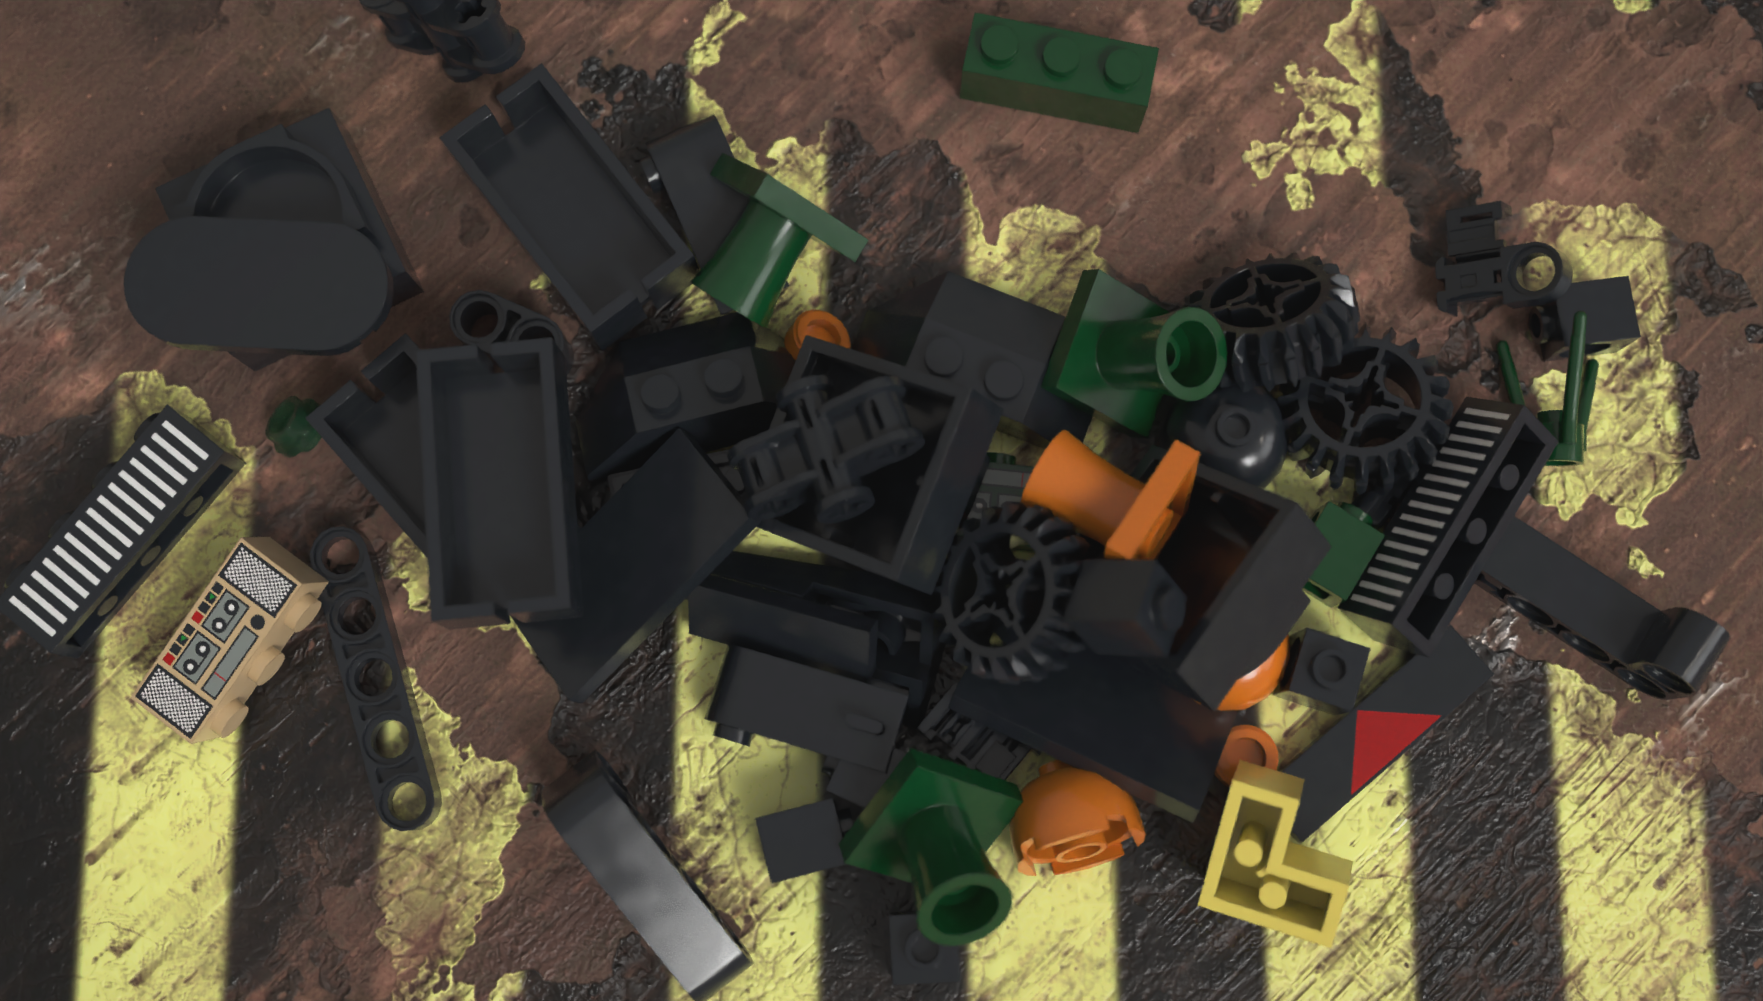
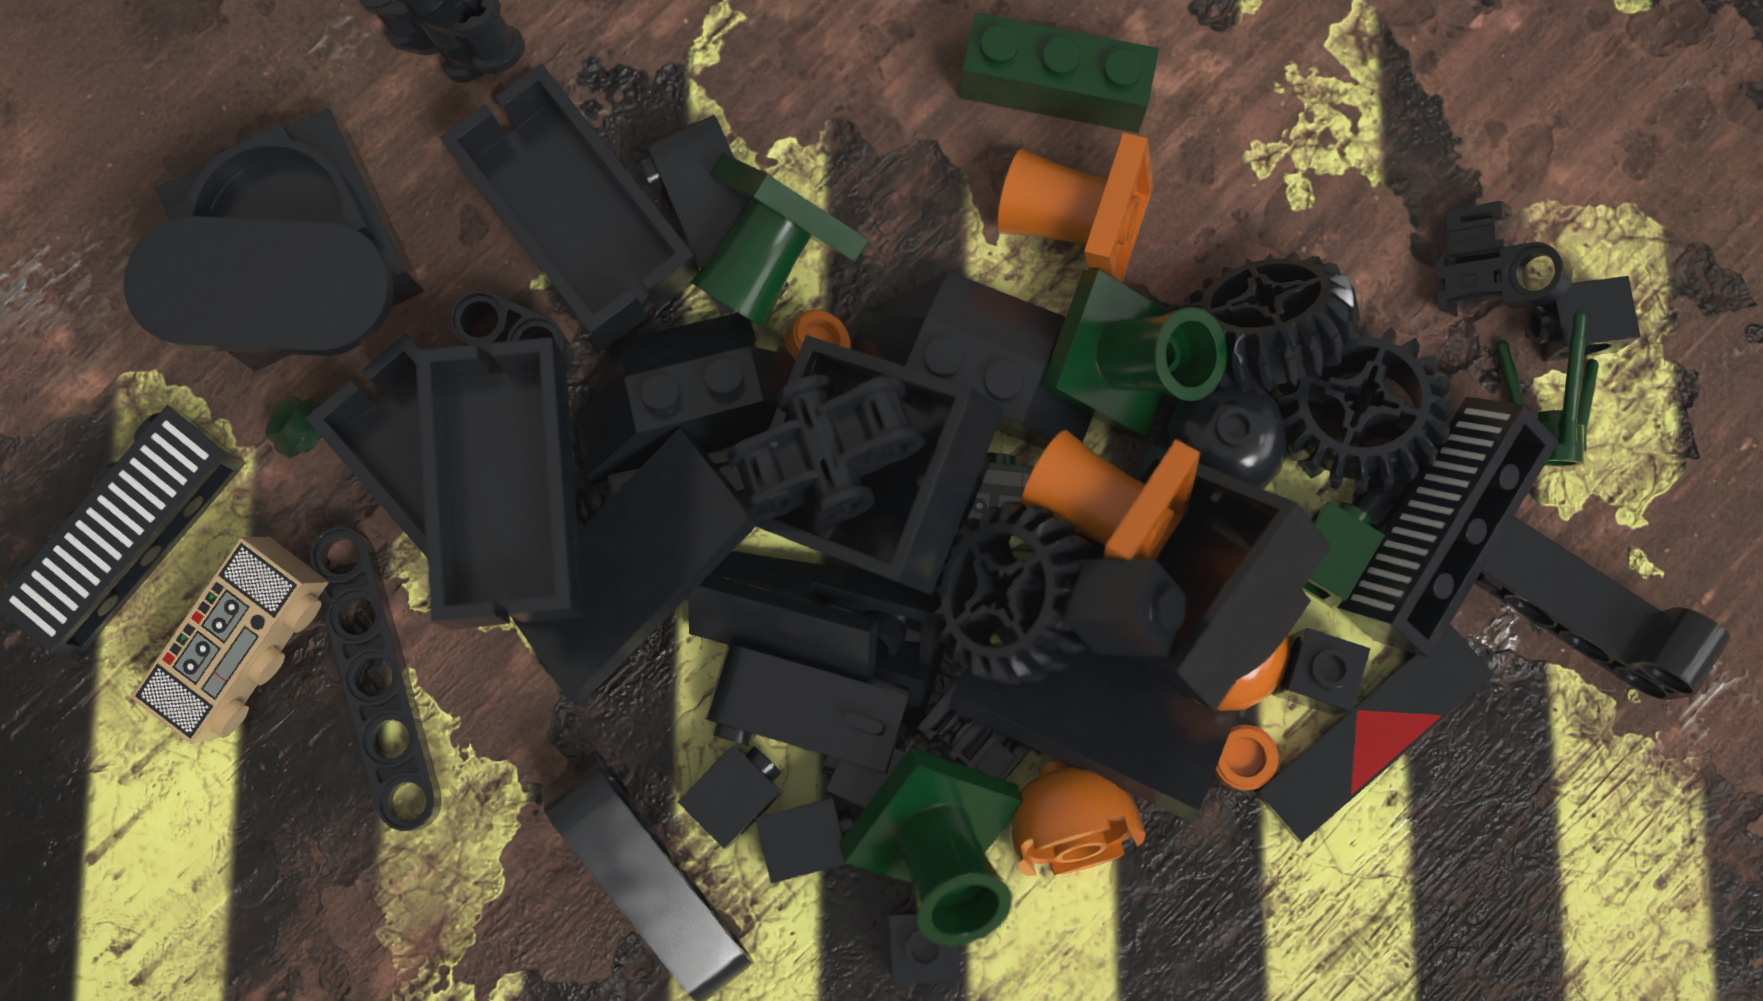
(733, 794): none -> black brick
(1080, 207): none -> orange plant
(1264, 875): light yellow brick -> none

